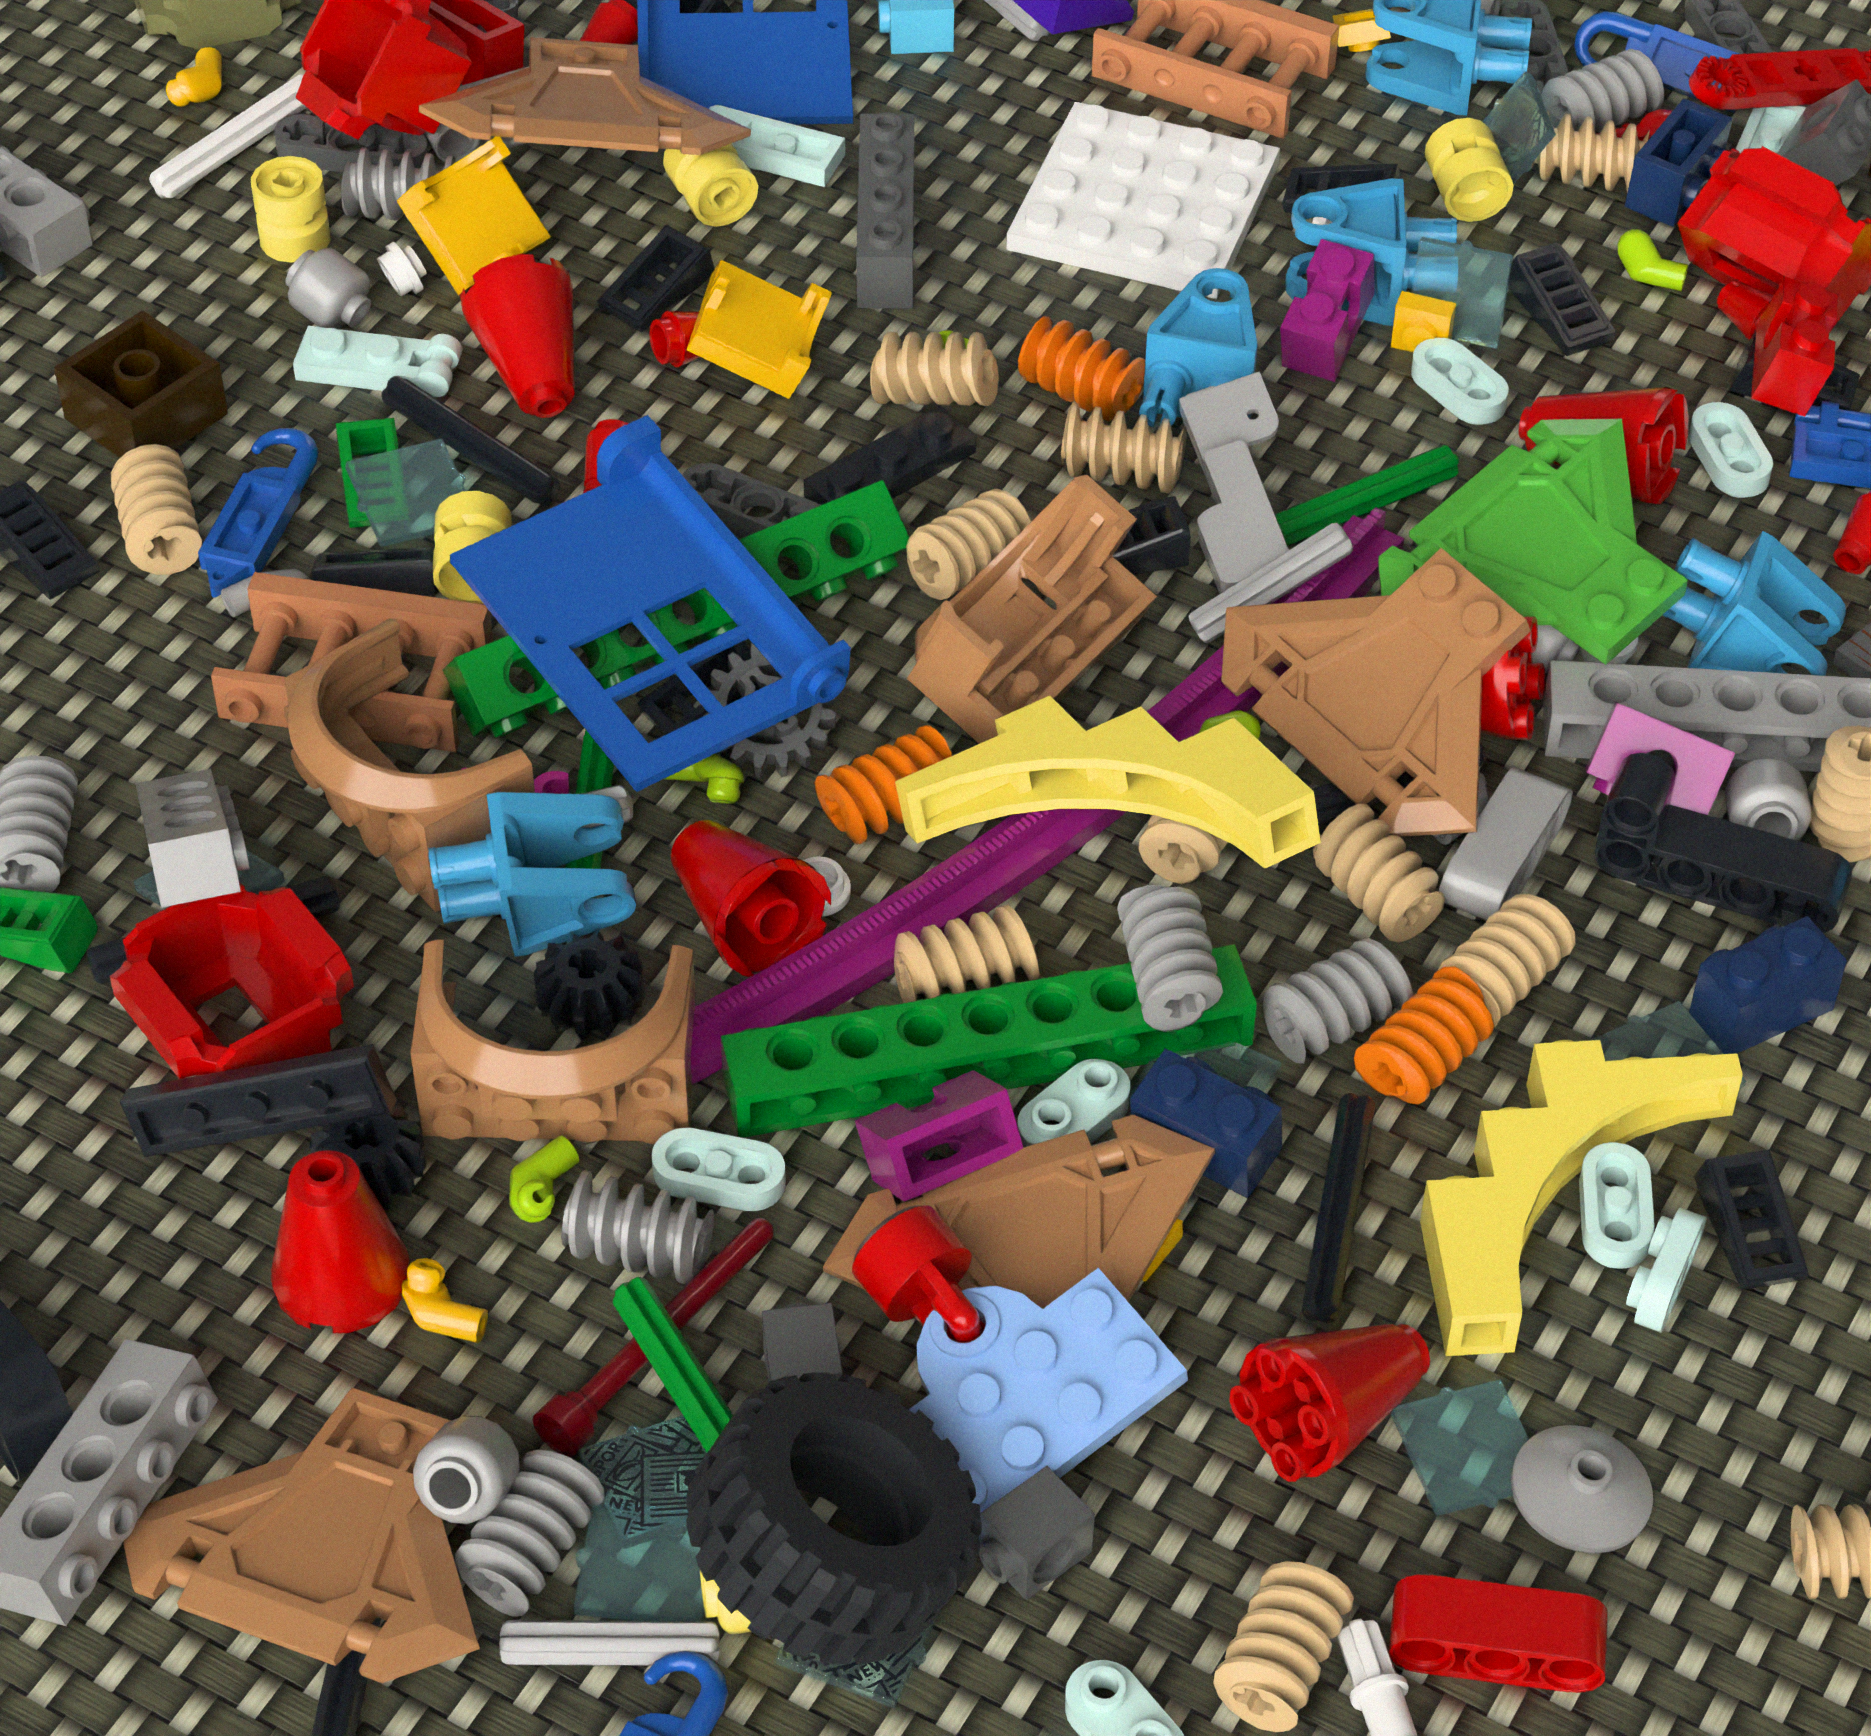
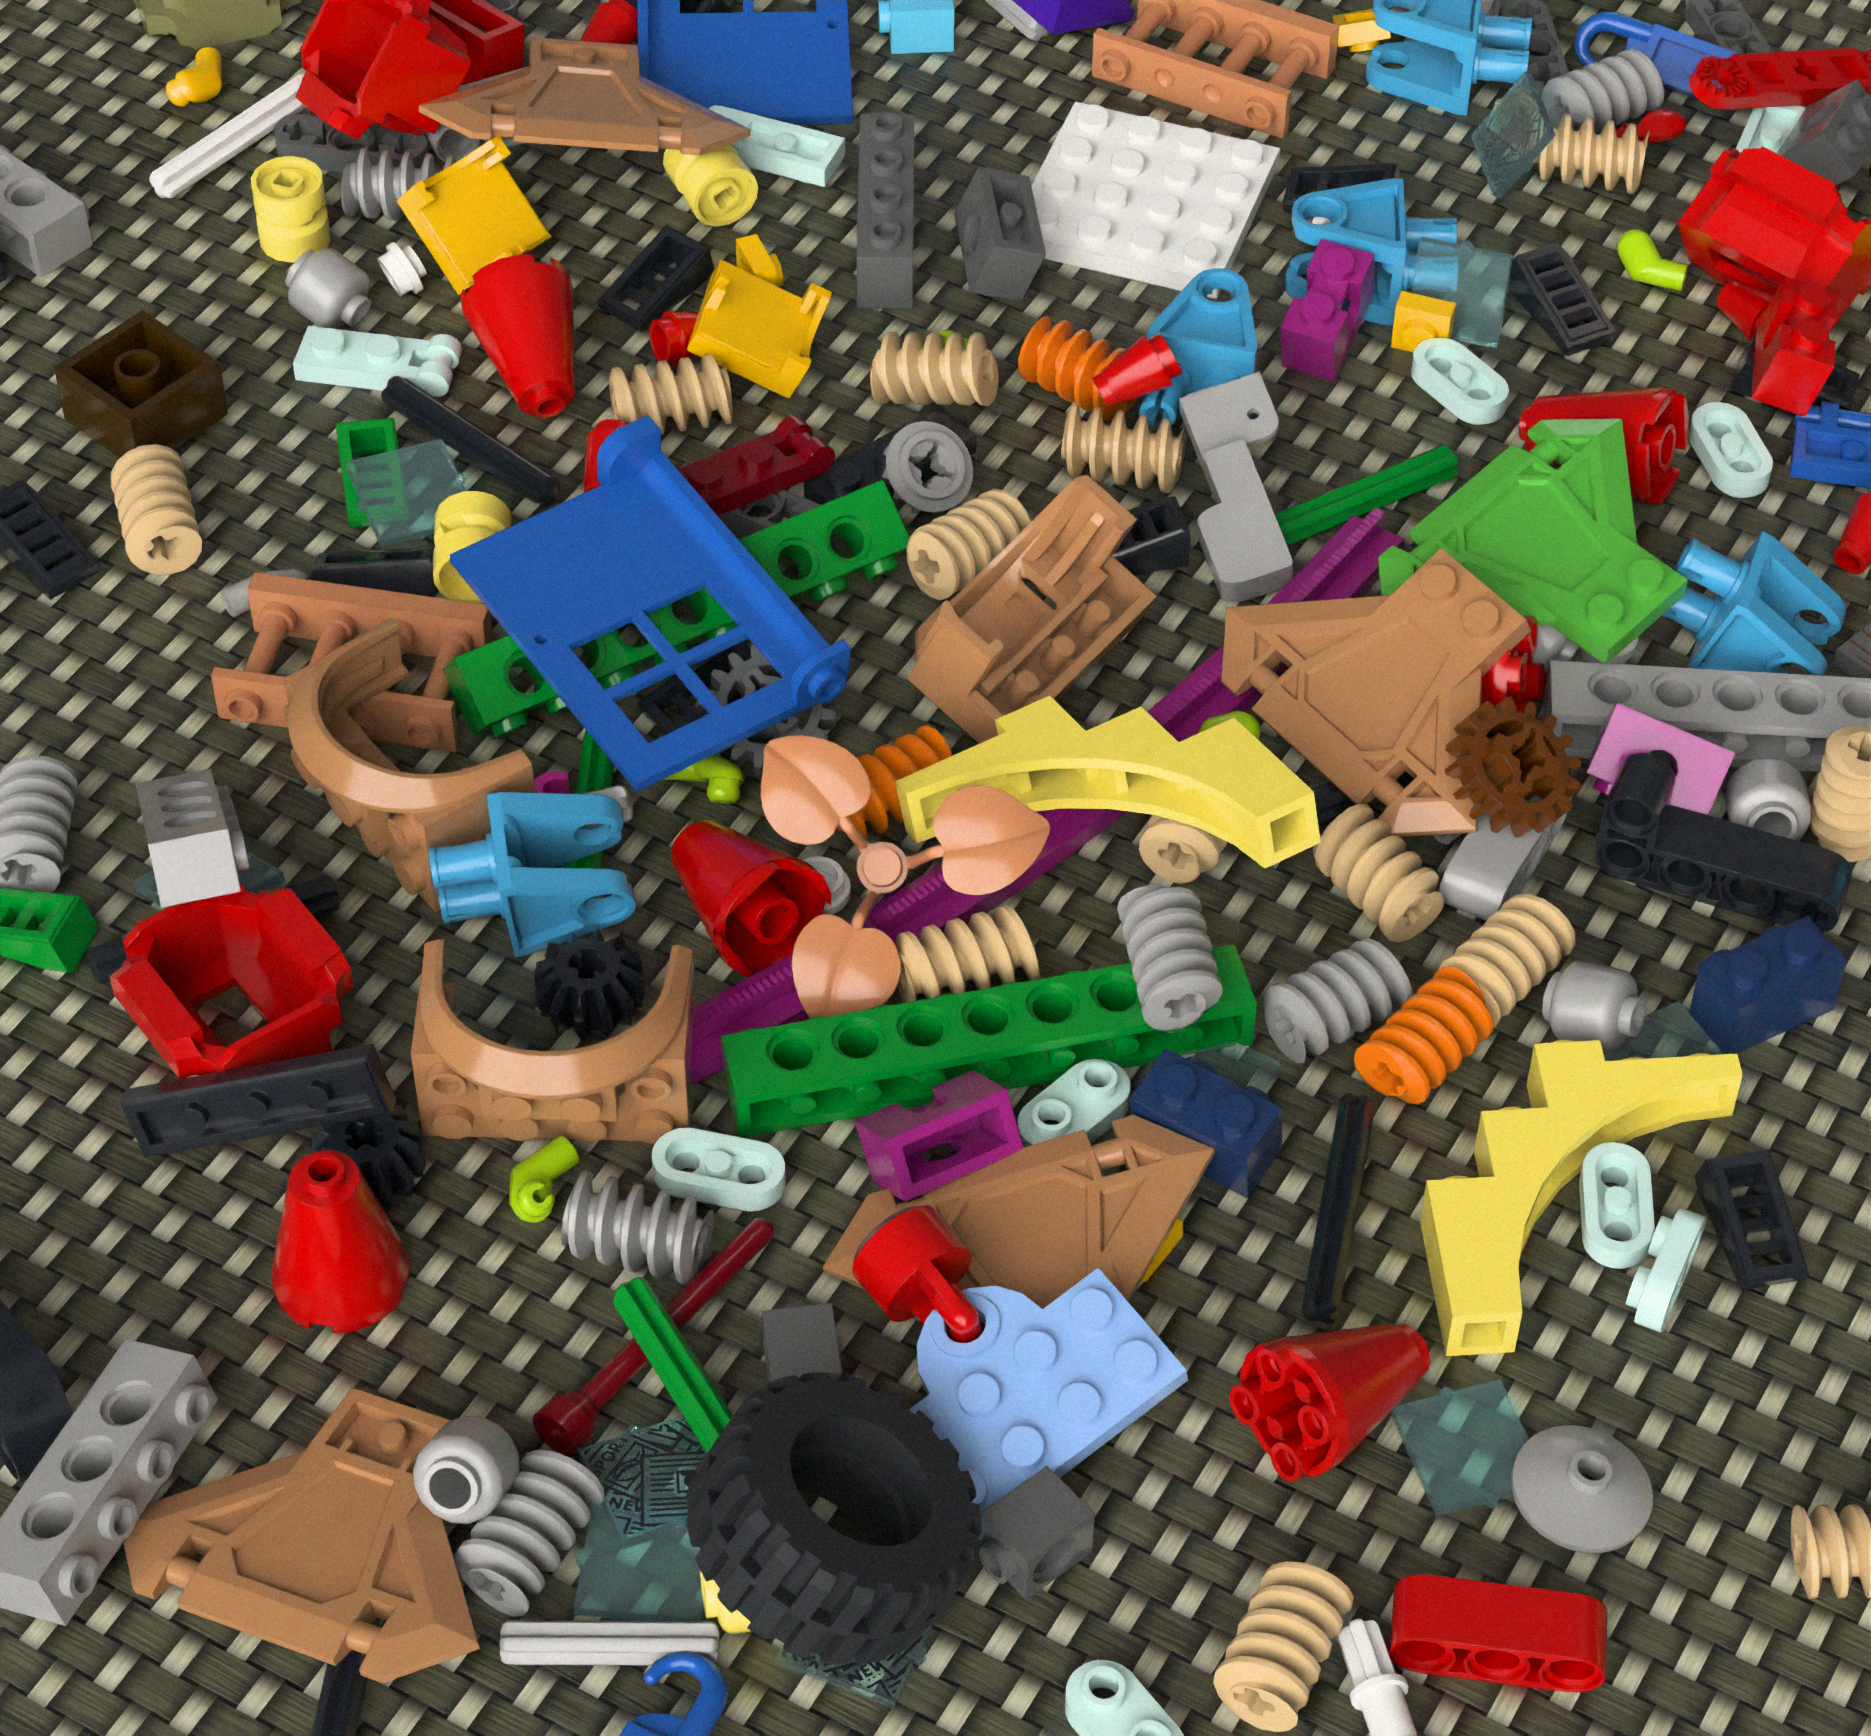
(257, 512): blue plate -> none
(433, 1307): yellow arm -> none
(671, 394): none -> tan piece
(754, 259): none -> yellow plate
(760, 466): none -> dark red plate
(814, 788): none -> plant
(948, 458): none -> light grey gear
(999, 234): none -> dark grey brick
(1138, 371): none -> red cone
(1274, 579): light grey axle -> none
(1468, 169): light yellow wheel -> none
(1513, 767): none -> reddish brown gear
(1594, 1004): none -> light grey head
(1677, 162): dark blue brick -> none

